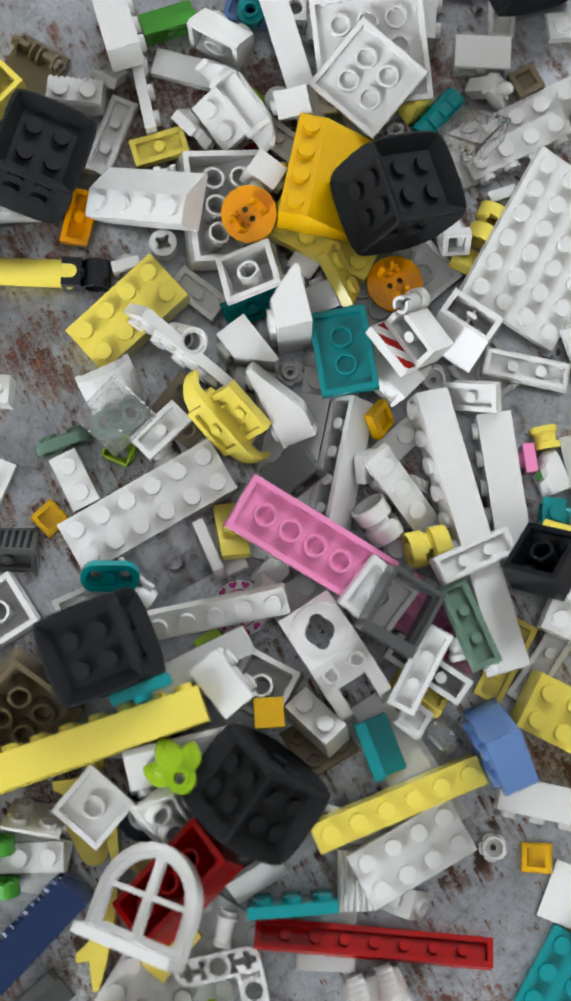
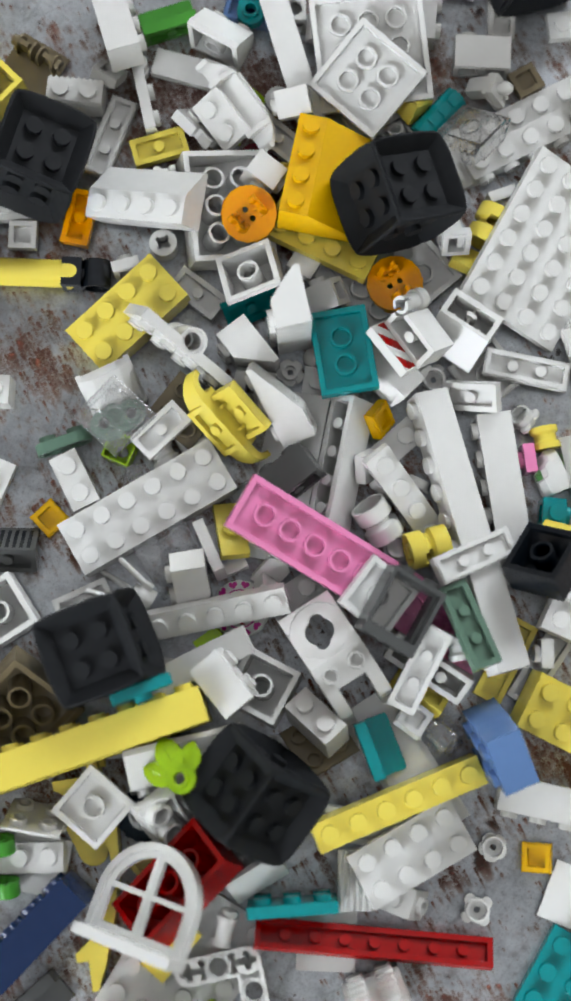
(23, 235): none -> white plate
(110, 575): teal plate -> none
(188, 575): none -> white brick
(269, 713): yellow tile -> none
(335, 269): light yellow plate -> none
(484, 905): none -> white plate
(524, 418): none -> white plate
(544, 653): none -> white plate

